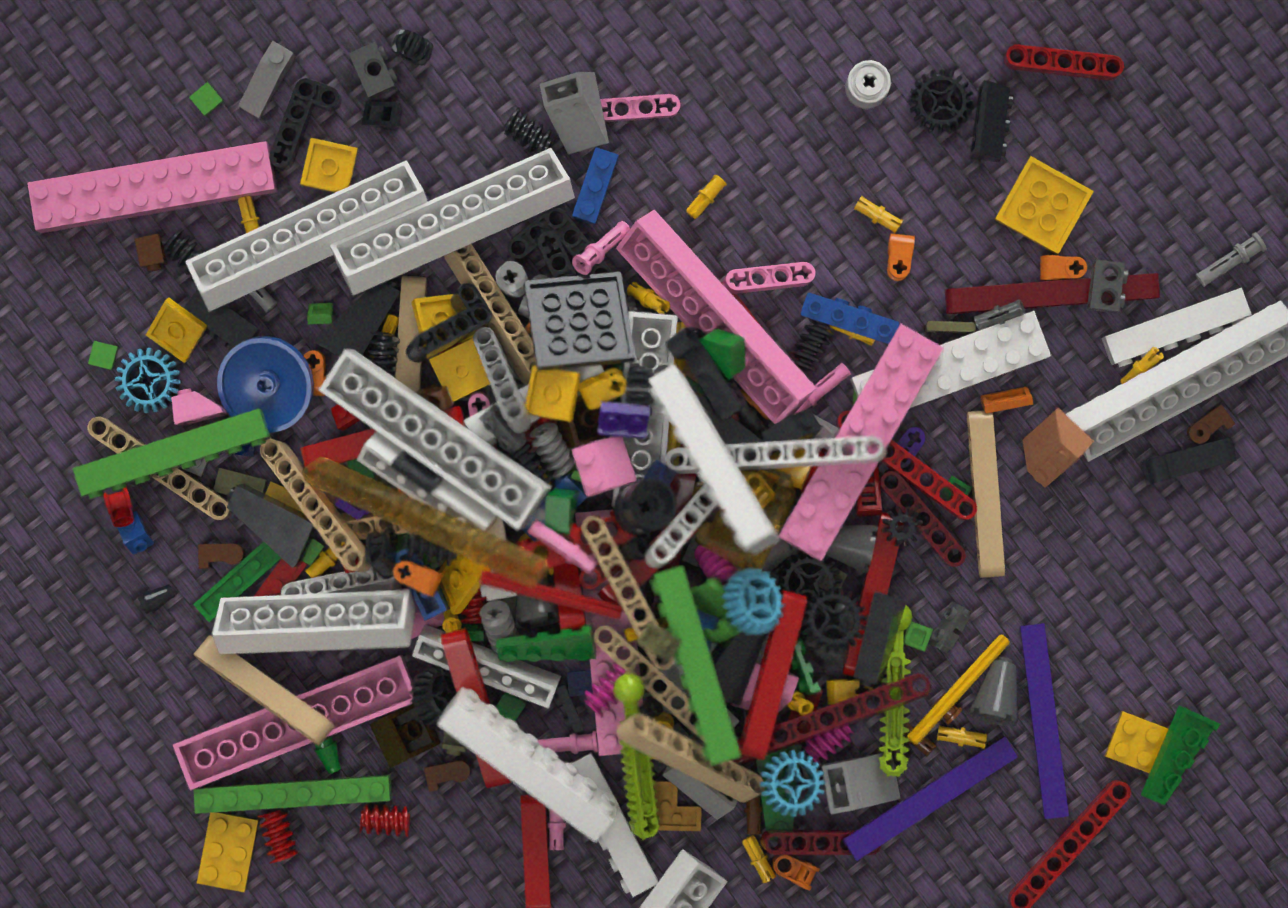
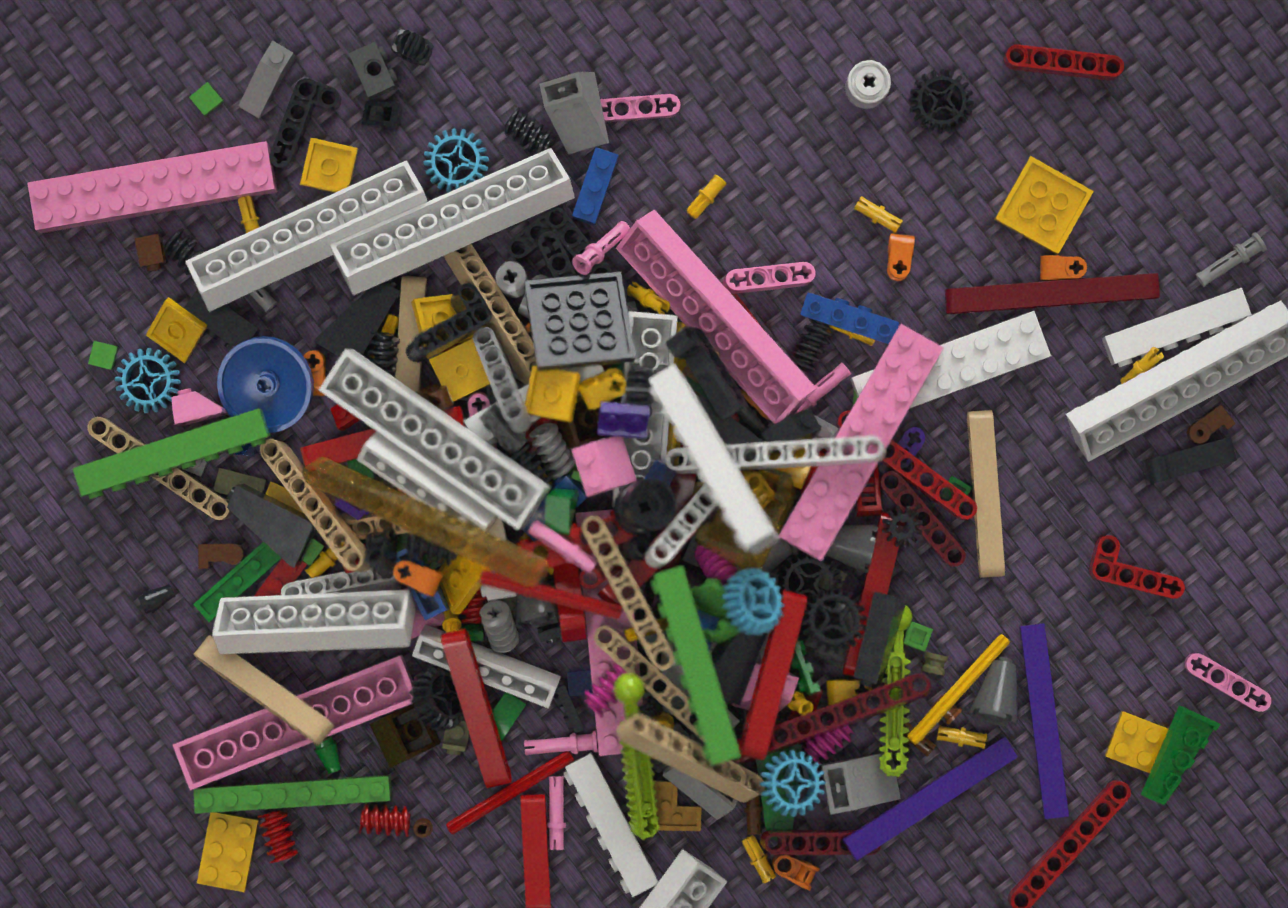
(119, 508): red piece -> none
(135, 535): blue bracket -> none
(320, 313): bright green tile -> none
(416, 472): black tile -> none
(423, 821): none -> reddish brown pin
(445, 157): none -> medium azure gear
(454, 770): reddish brown leg -> none
(510, 792): none -> red axle
(529, 763): white brick -> none
(557, 647): green wing -> none
(659, 641): olive bracket -> none
(726, 351): green slope -> none
(934, 663): none -> olive wheel
(950, 327): olive tile -> none
(954, 617): dark grey hinge -> none
(991, 122): black slope -> none
(1006, 400): orange tile -> none
(1015, 308): dark grey pin -> none
(1054, 447): nougat slope -> none
(1100, 285): dark grey brick -> none
(1137, 574): none -> red beam
(1226, 684): none -> bright pink beam

